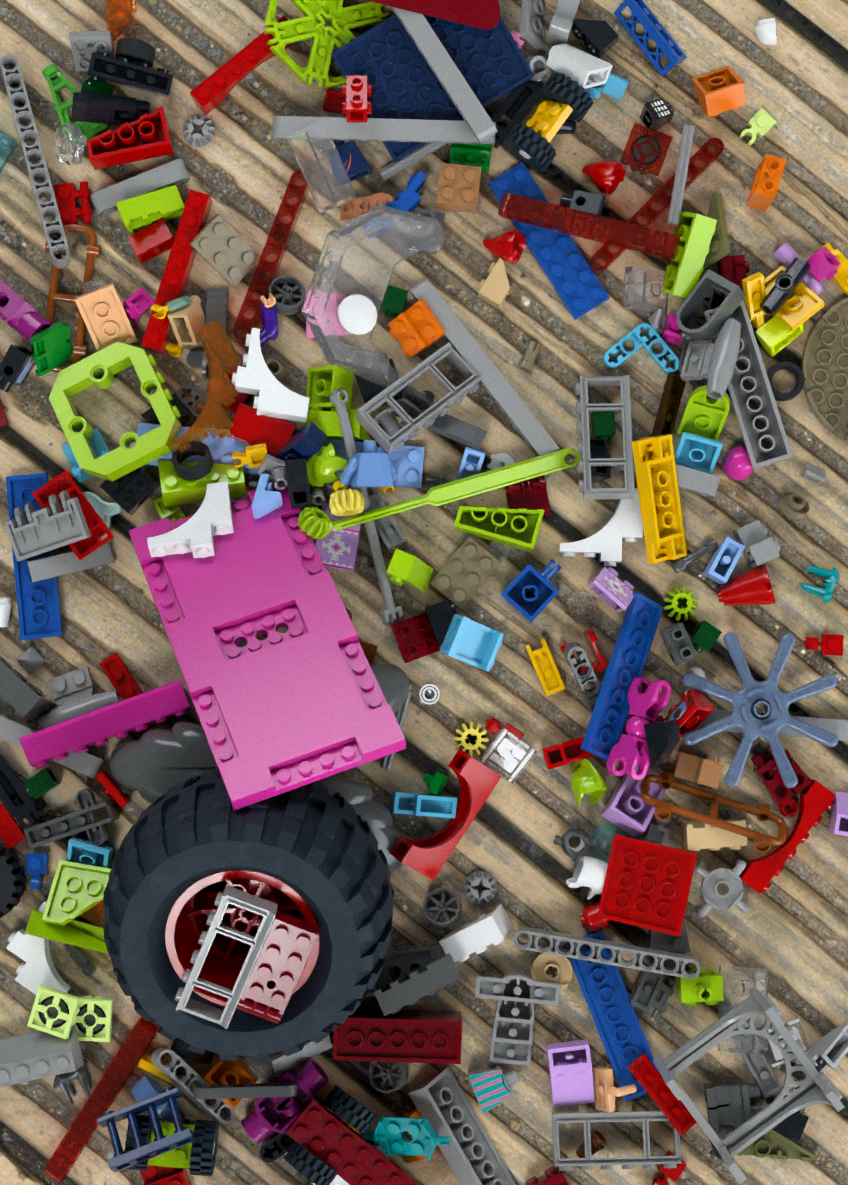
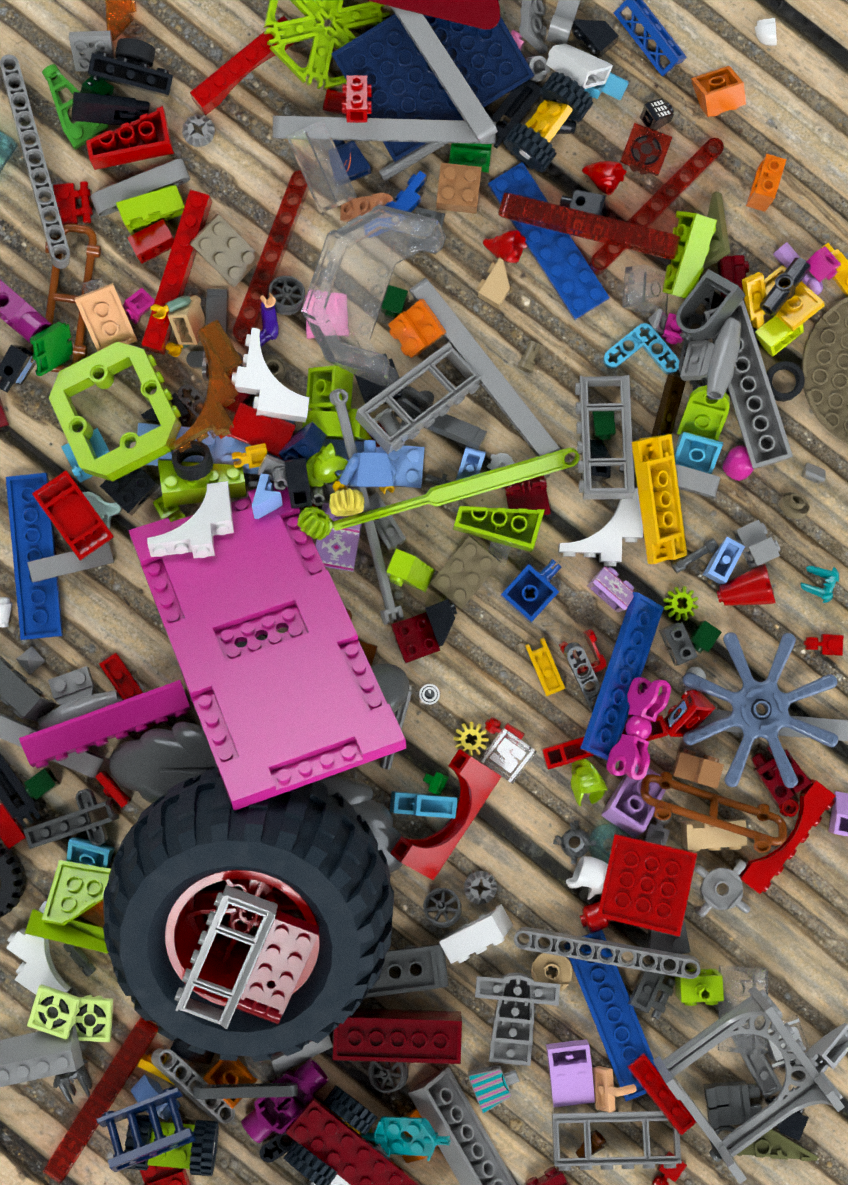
(36, 865): blue plate -> none
(46, 530): light grey hinge -> none
(70, 144): clear plate -> none
(357, 314): white dish -> none
(416, 984): dark grey wedge -> none
(472, 642): medium azure panel -> none
(661, 740): black slope -> none
(681, 175): light grey axle -> none
(758, 125): yellowish green plate -> none

